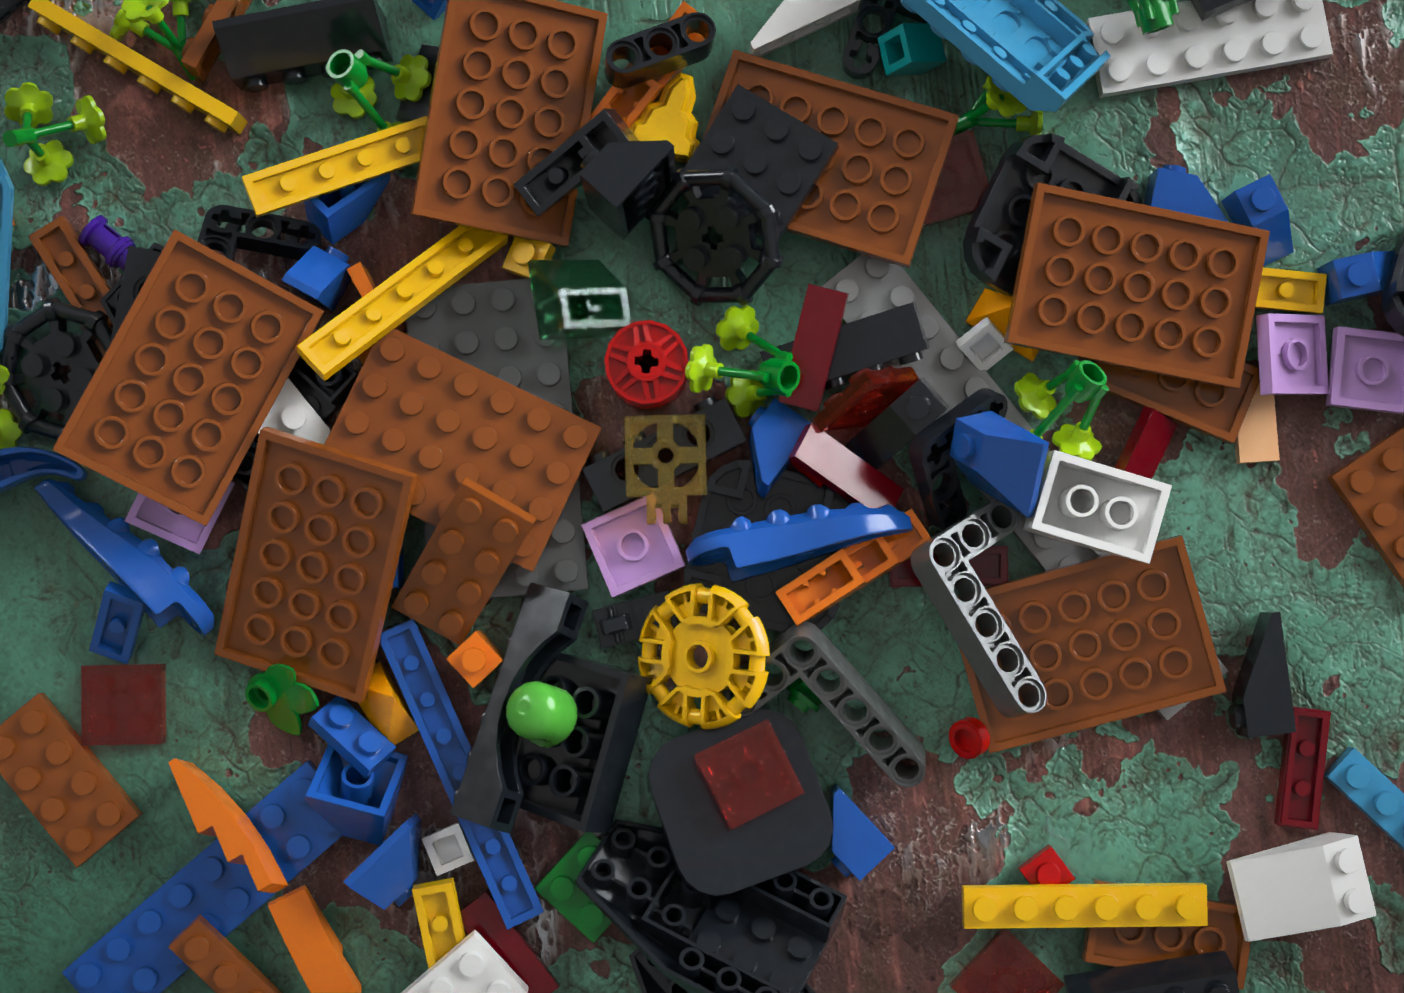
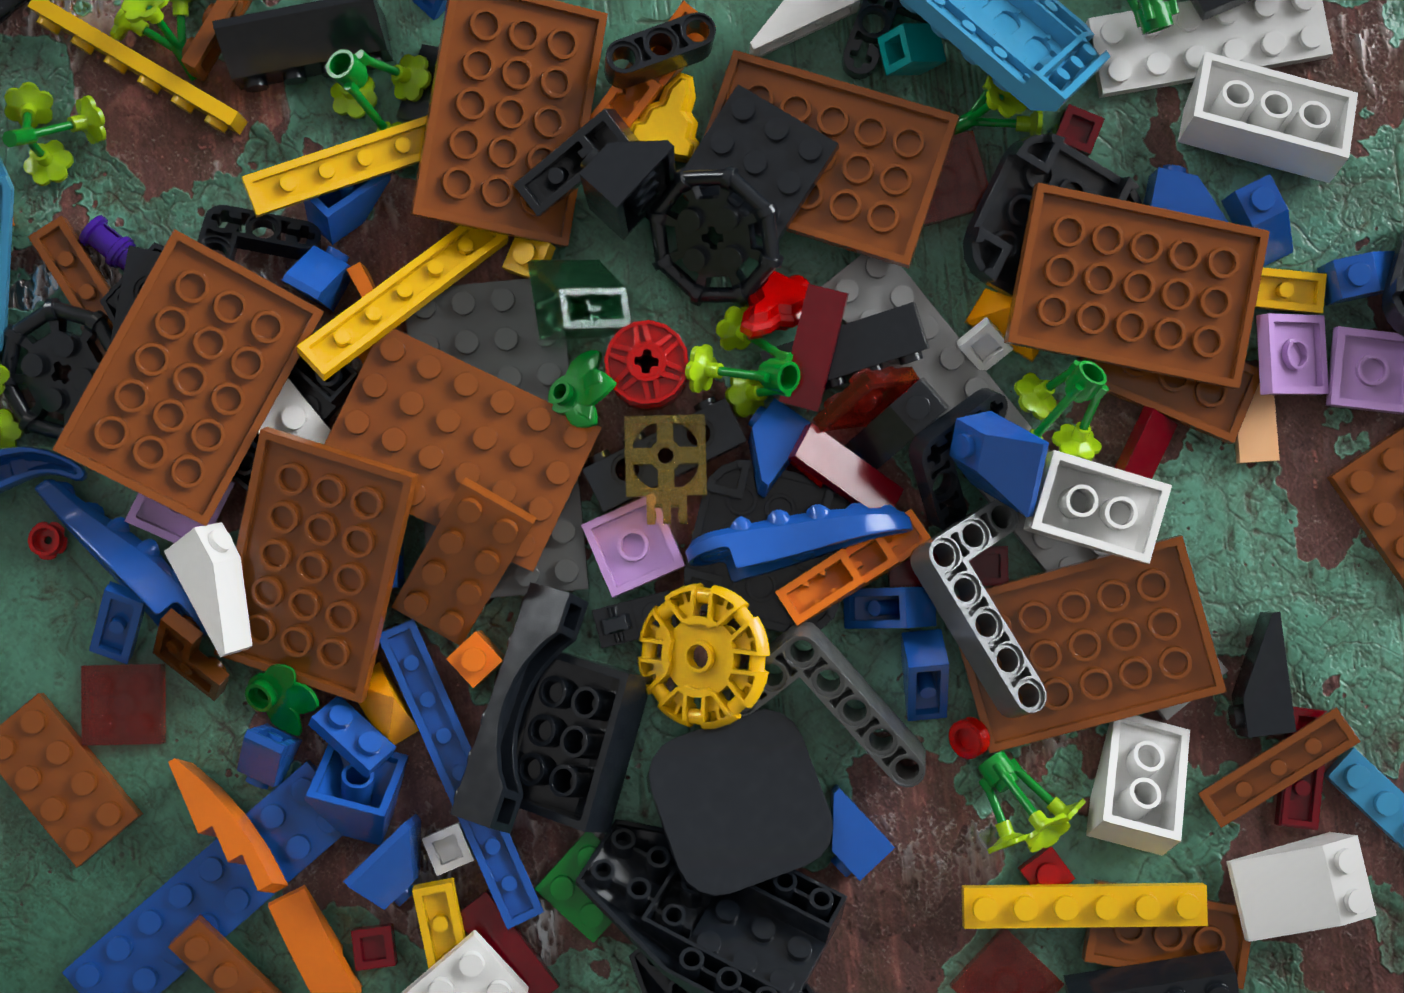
(37, 538): none -> red plate
(178, 646): none -> reddish brown plate
(214, 583): none -> white slope
(267, 755): none -> blue slope
(374, 946): none -> dark red tile
(541, 713): bright green helmet -> none
(581, 390): none -> green plate
(749, 774): clear red plate -> none
(774, 305): none -> red rock
(803, 696): green plate -> none
(889, 608): none -> blue slope
(925, 674): none -> blue slope
(1002, 774): none -> plant
(1079, 128): none -> dark red tile
(1140, 785): none -> white slope
(1269, 118): none -> white slope
(1279, 767): none -> dark orange plate

